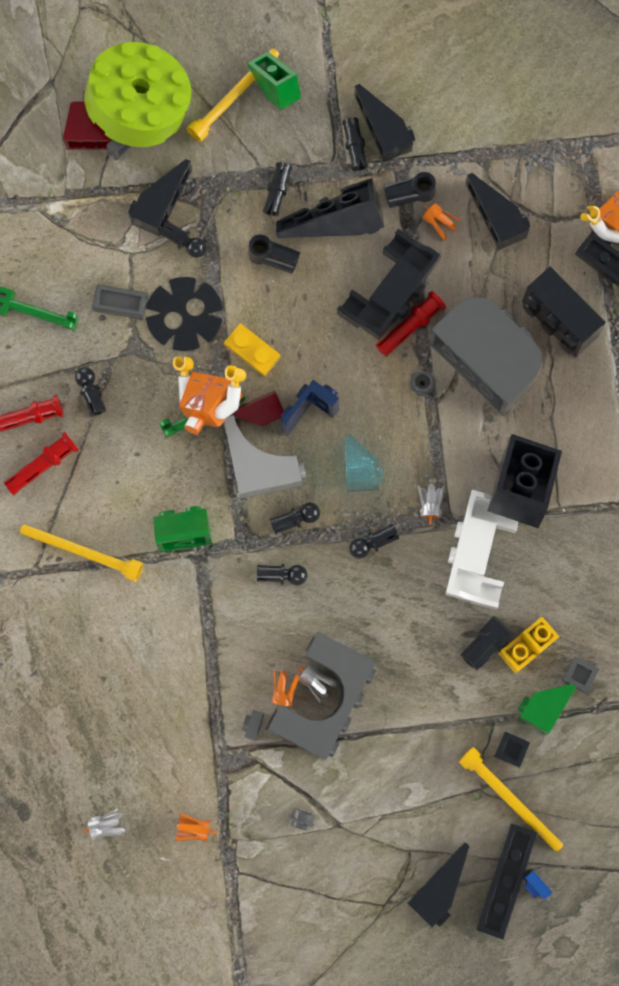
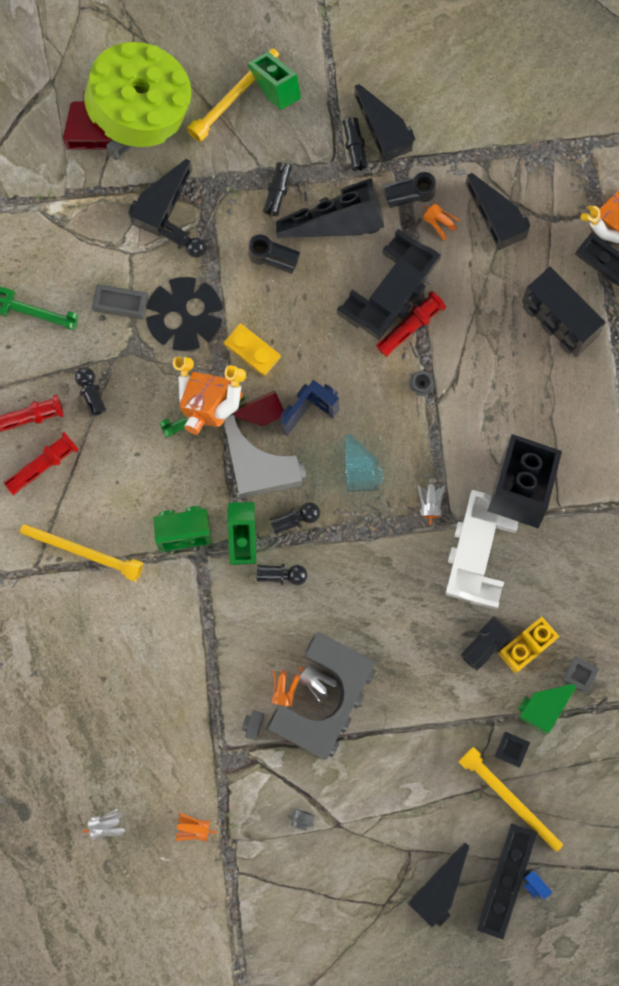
(241, 533): none -> green slope
(360, 547): black pin -> none
(488, 351): dark grey brick -> none

